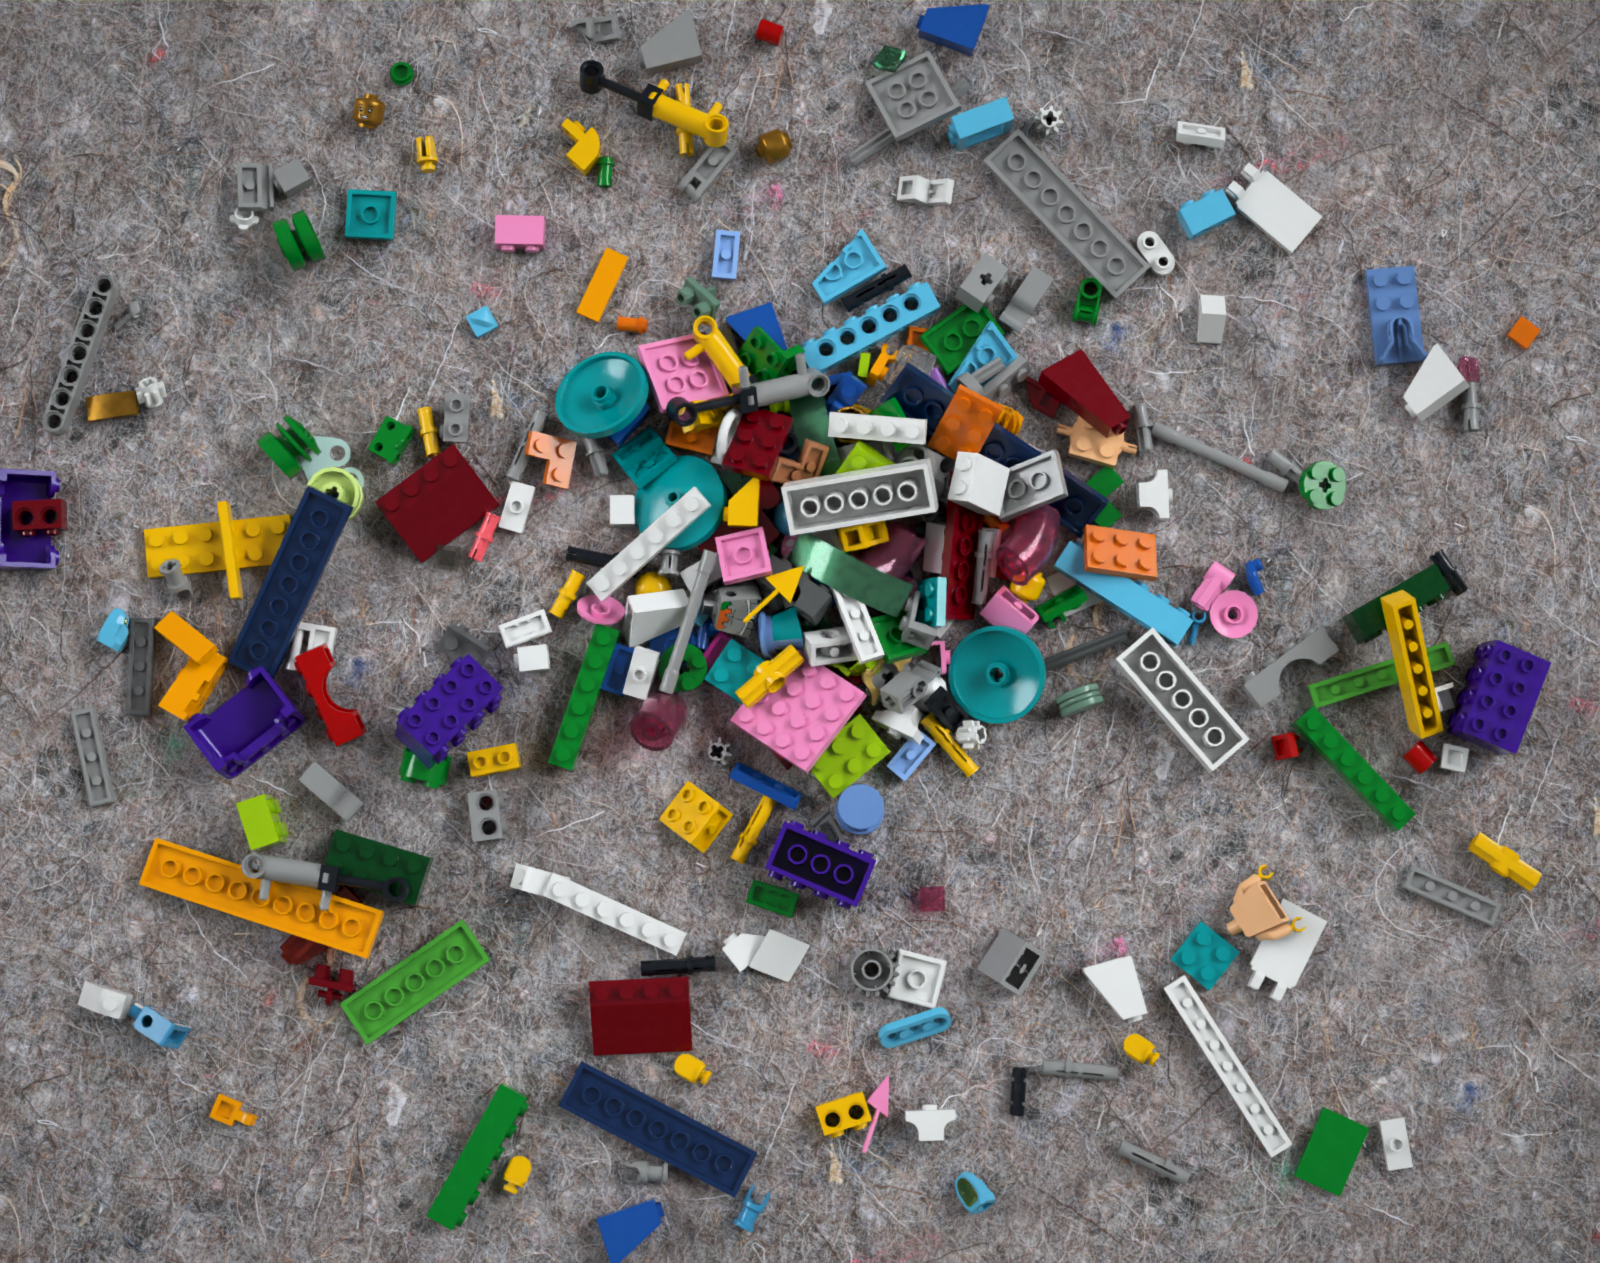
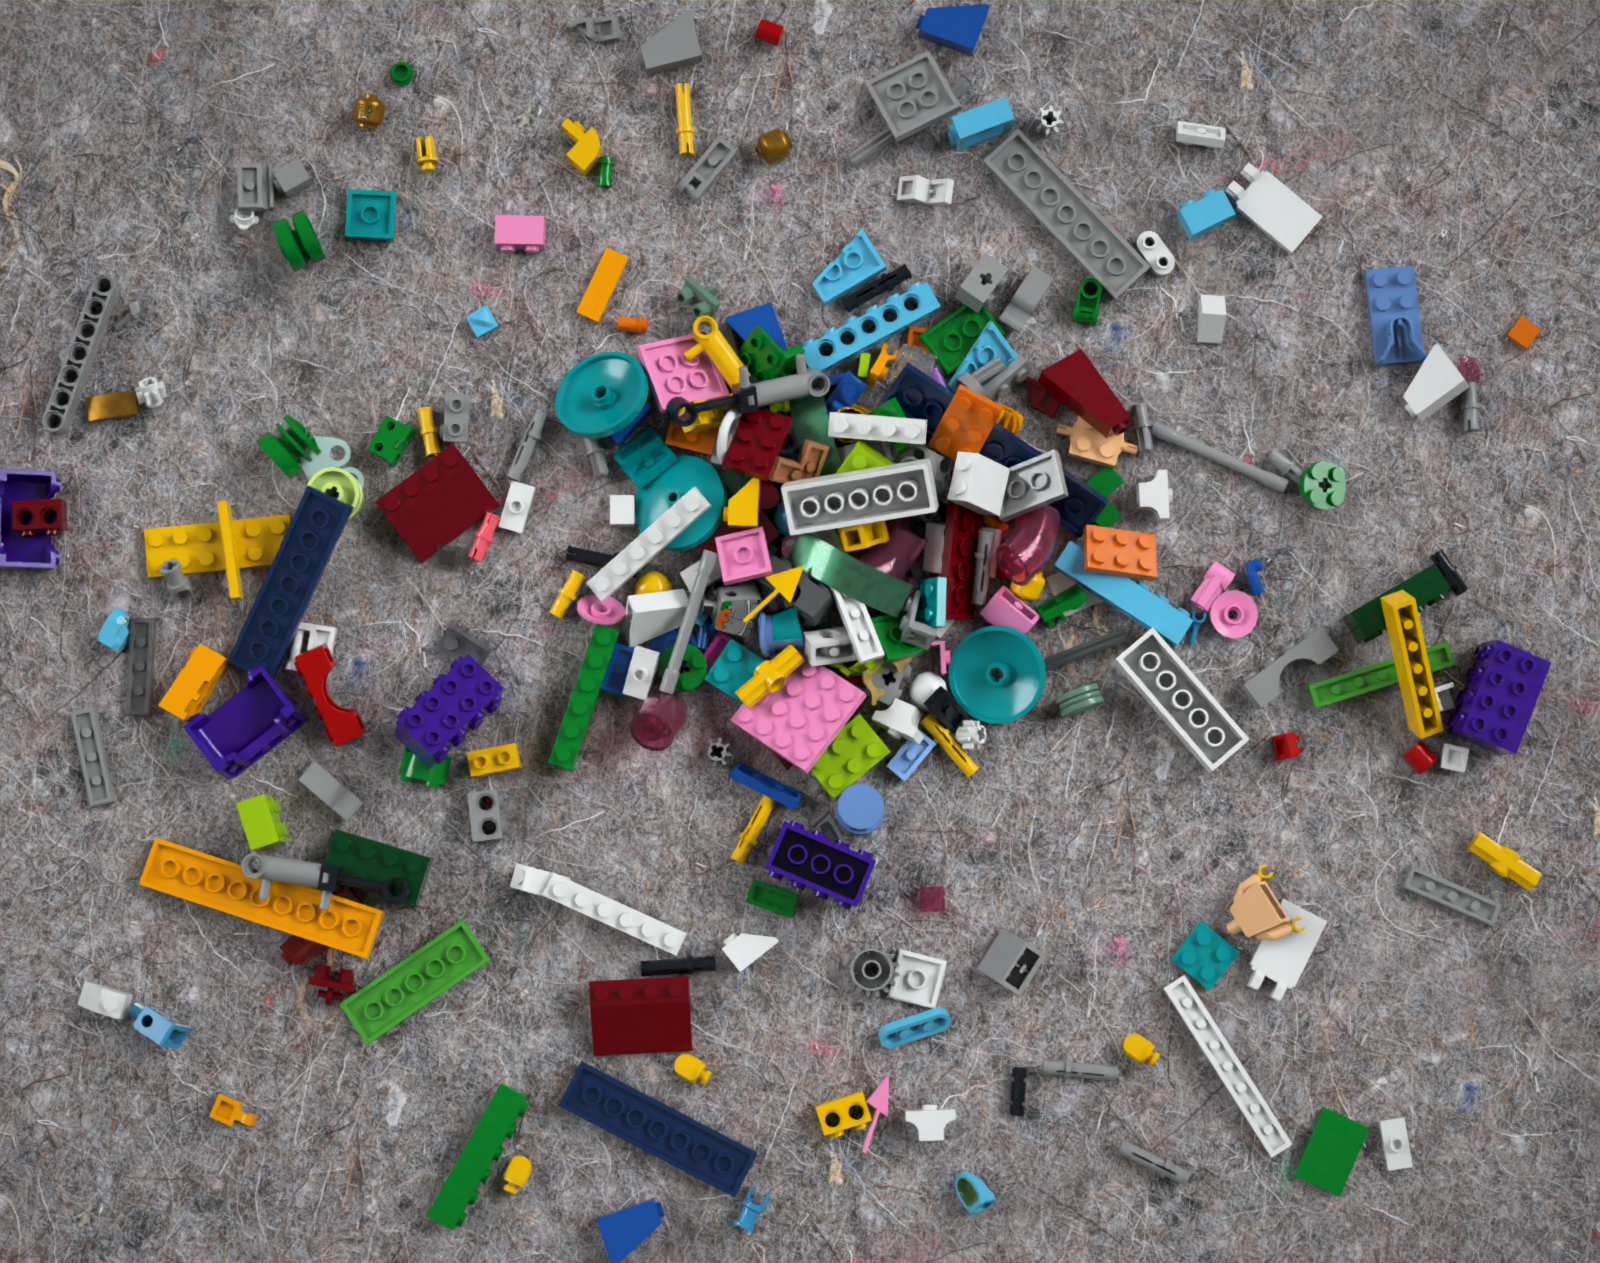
(186, 638): light orange tile -> none
(525, 629): white plate -> none
(532, 659): white brick -> none
(558, 454): plate -> none
(648, 1172): light grey piece -> none
(653, 104): piece -> none
(669, 568): light grey bush -> none
(695, 817): yellow bracket -> none
(726, 255): light blue plate -> none
(779, 955): white sticker -> none
(889, 59): clear green tile -> none
(908, 686): light grey piece -> none
(1119, 986): white slope -> none
(1353, 769): green brick -> none

